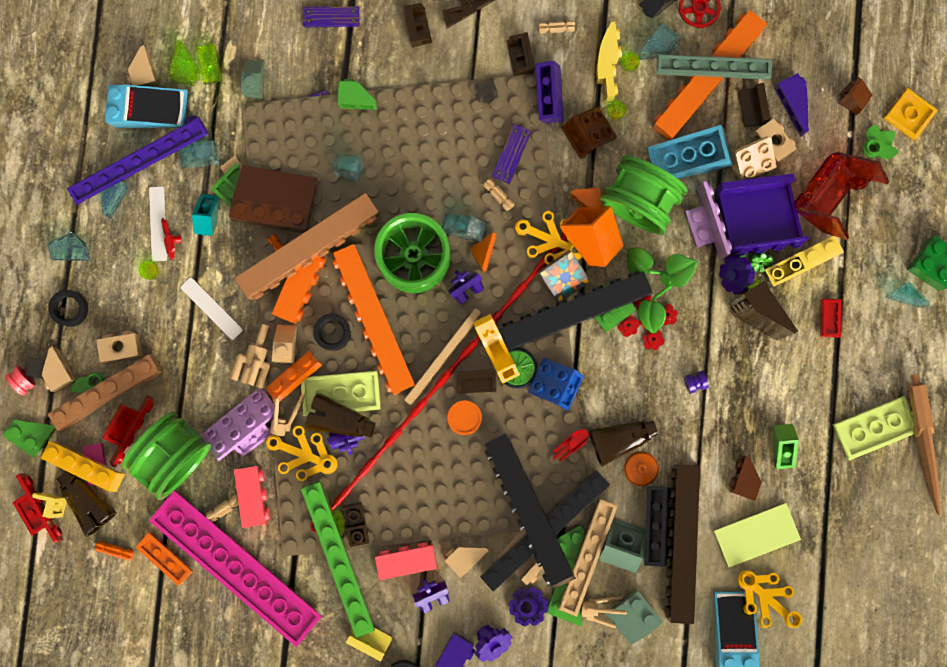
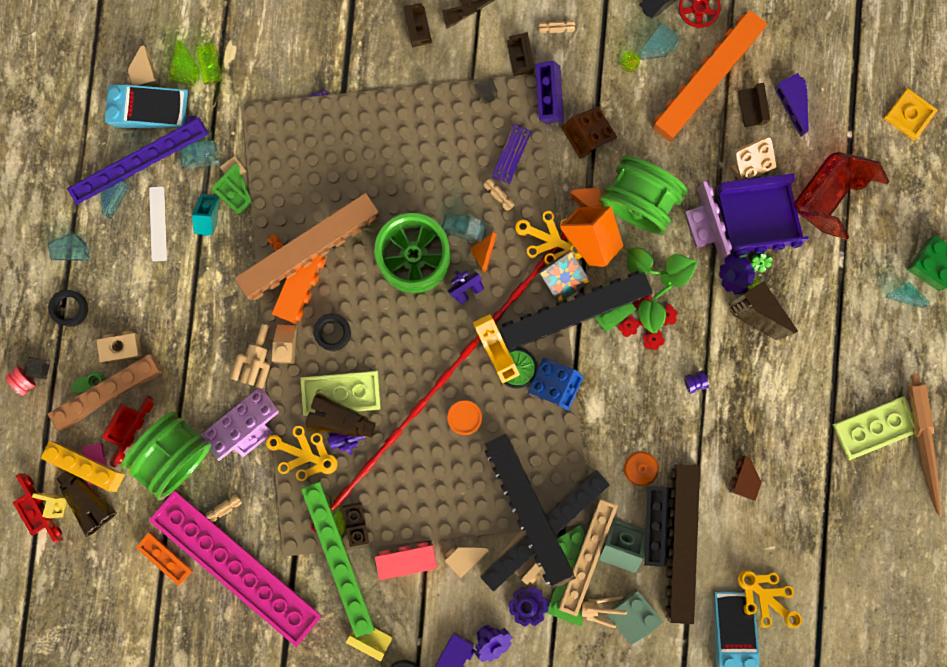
(29, 435): bright green wing -> none
(56, 371): tan slope -> none
(114, 550): orange axle -> none
(148, 270): clear neon green tile -> none
(169, 240): red piece -> none
(212, 309): white sticker -> none
(252, 496): coral brick -> none
(253, 79): sand green slope -> none
(273, 199): reddish brown slope -> none
(278, 425): tan plant -> none
(293, 376): orange plate -> none
(331, 16): dark purple tile -> none
(348, 167): clear light blue slope -> none
(354, 96): bright green slope -> none
(374, 320): orange brick -> none
(430, 592): dark purple hips -> none
(443, 356): tan tile -> none
(476, 381): dark brown hinge -> none
(573, 443): red piece -> none
(608, 55): light yellow slope -> none
(616, 110): clear neon green tile -> none
(620, 439): dark brown piece -> none
(693, 153): medium azure slope -> none
(714, 66): sand green tile -> none
(757, 535): yellowish green tile -> none
(776, 129): tan brick -> none
(785, 446): bright green slope -> none
(804, 260): light yellow slope -> none
(830, 318): red plate -> none
(855, 96): reddish brown slope -> none
(881, 142): bright green plate -> none

